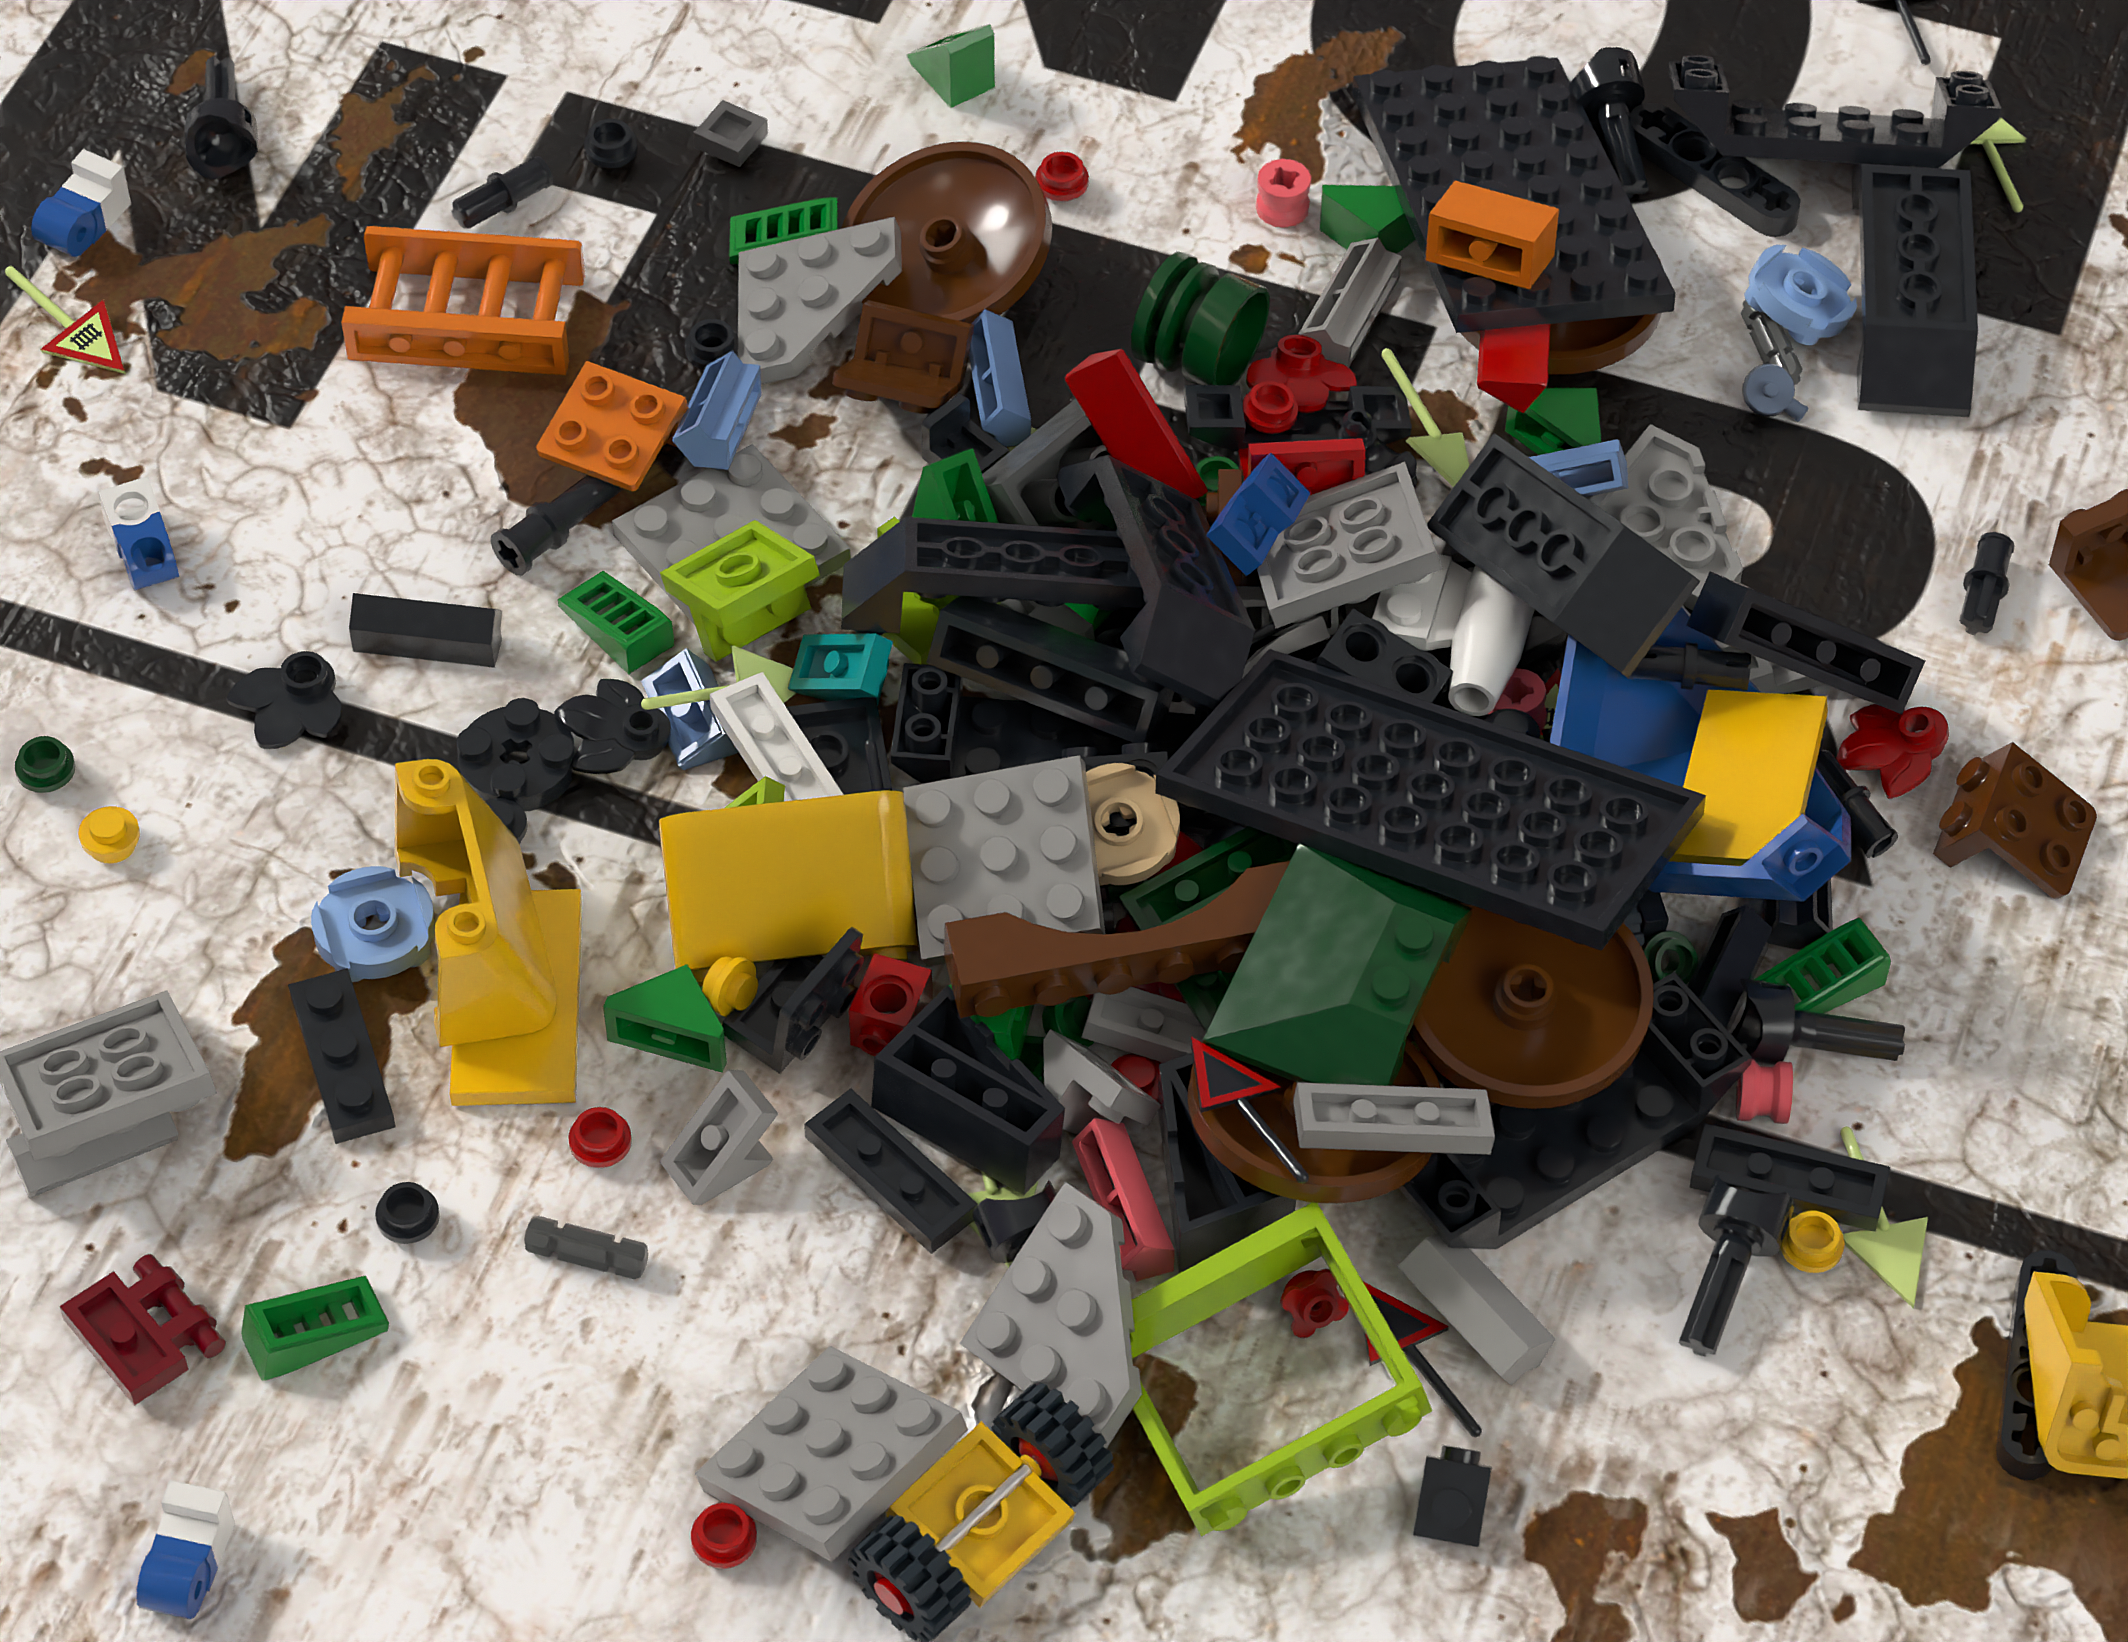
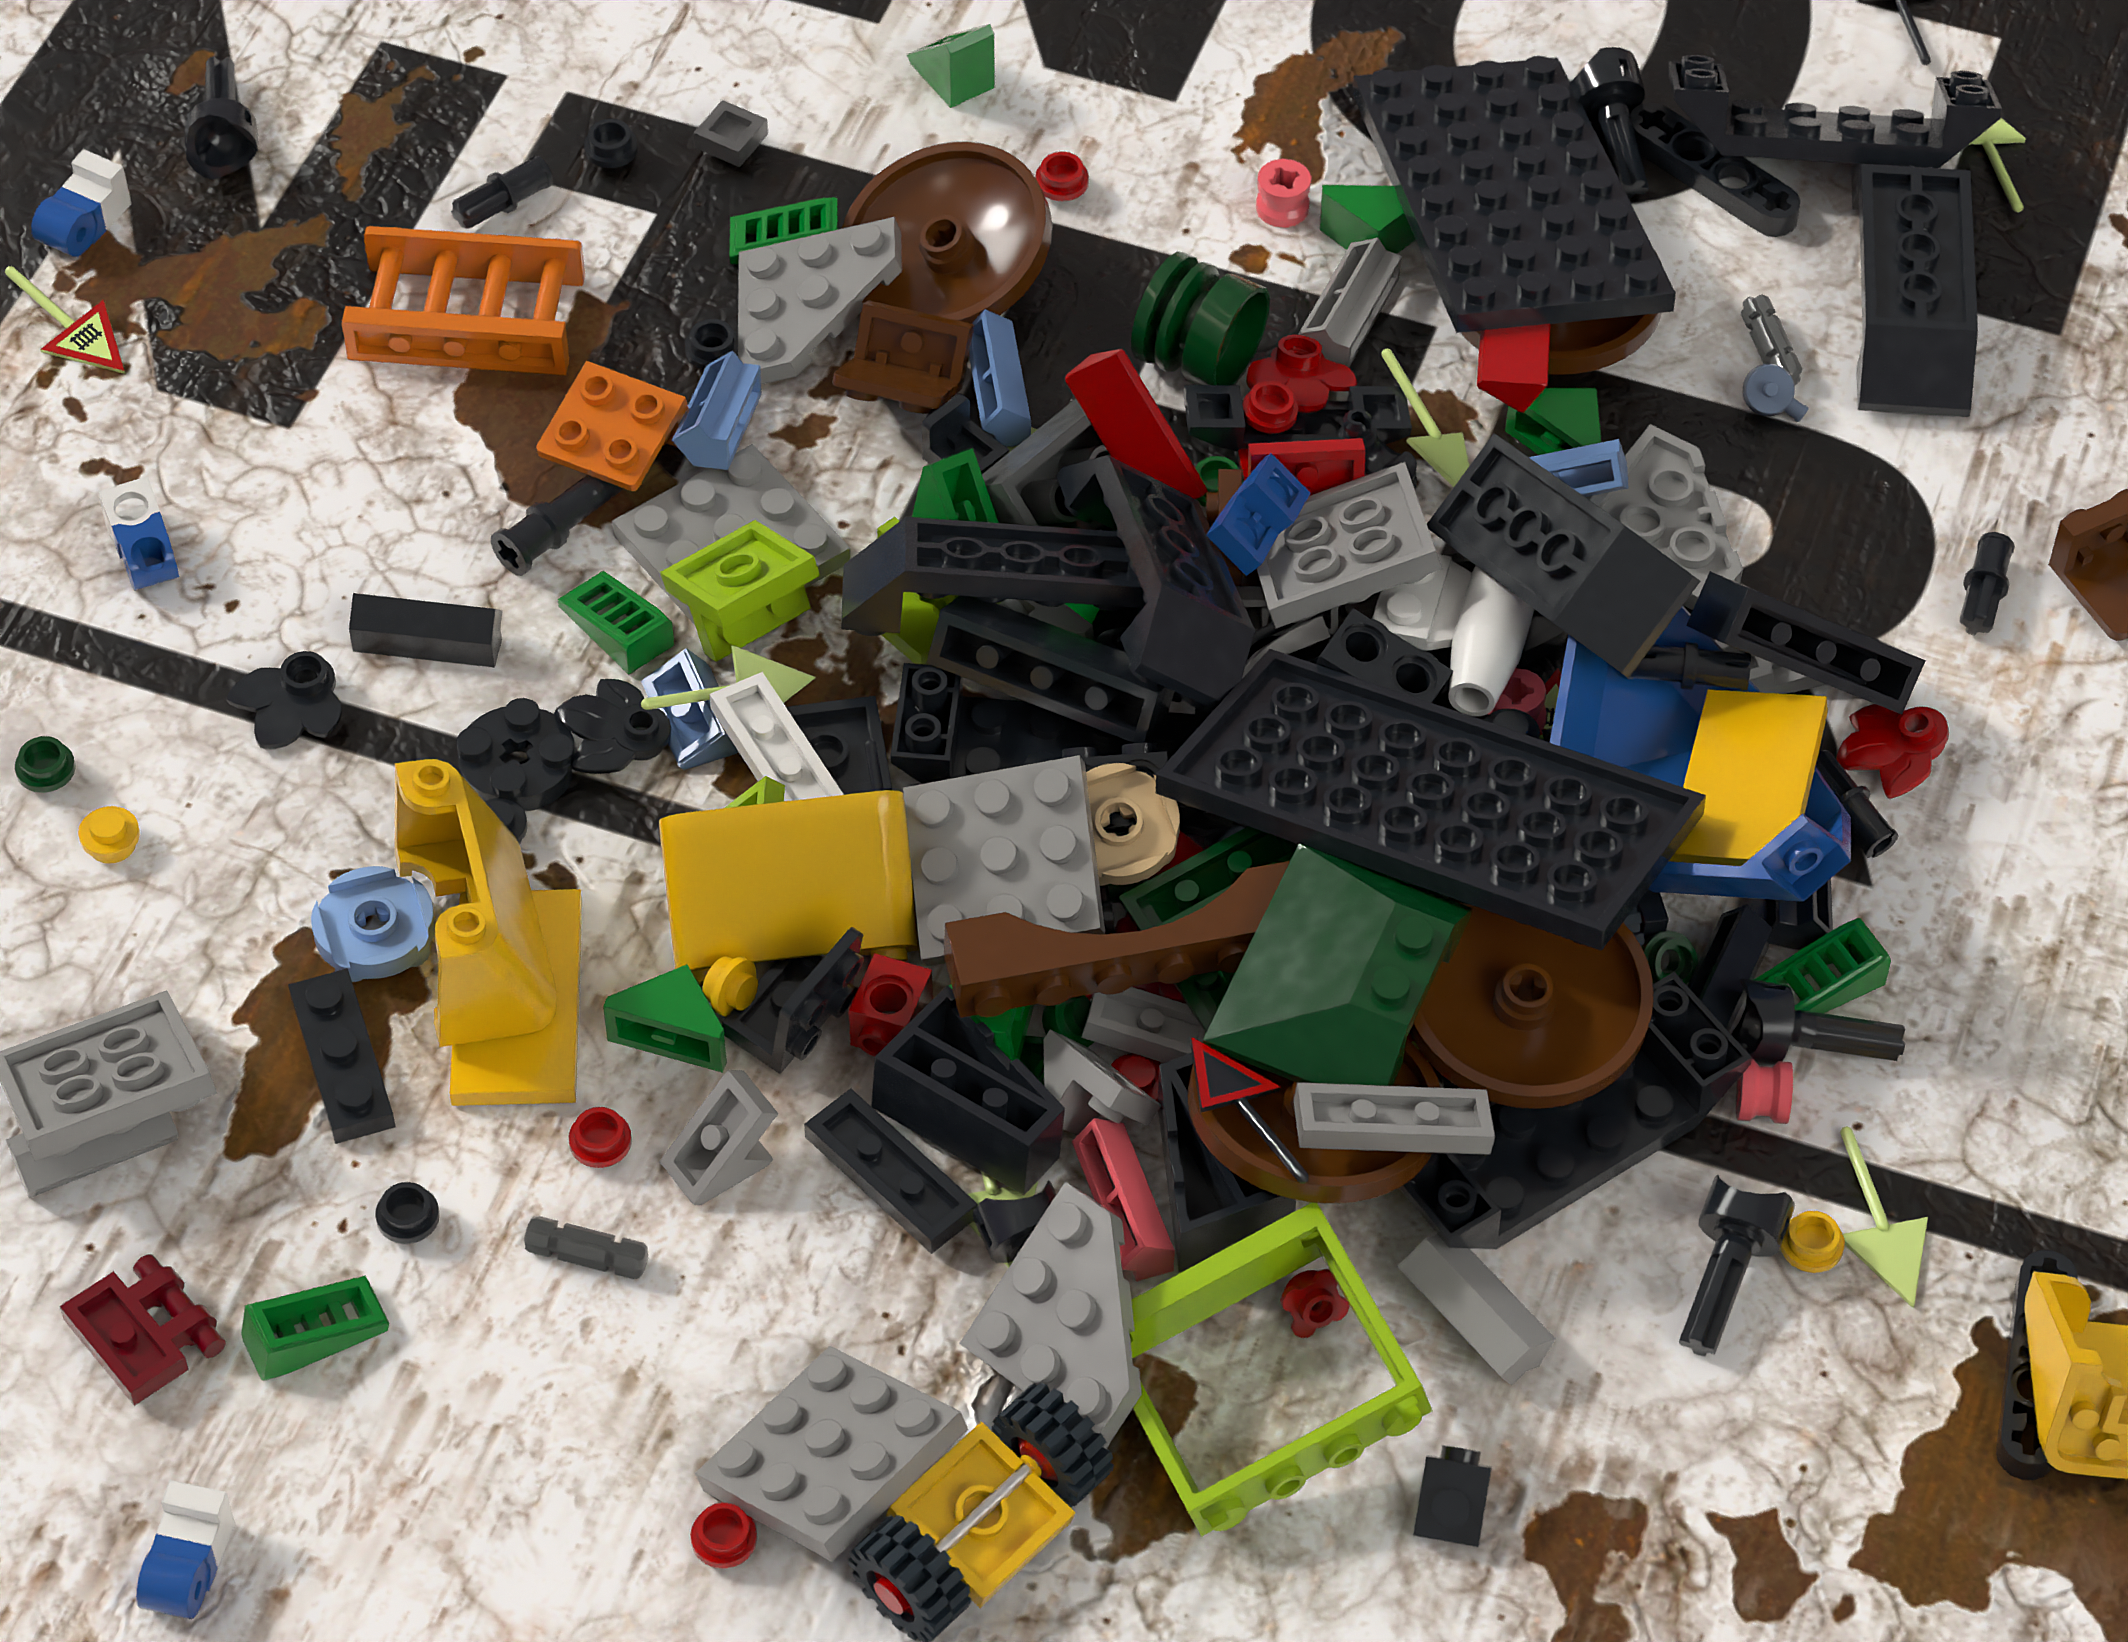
(841, 666): teal slope -> none
(1412, 1328): black piece -> none
(1492, 234): orange brick -> none
(1778, 289): light blue plate -> none
(1815, 1179): black plate -> none
(2021, 816): reddish brown bracket -> none

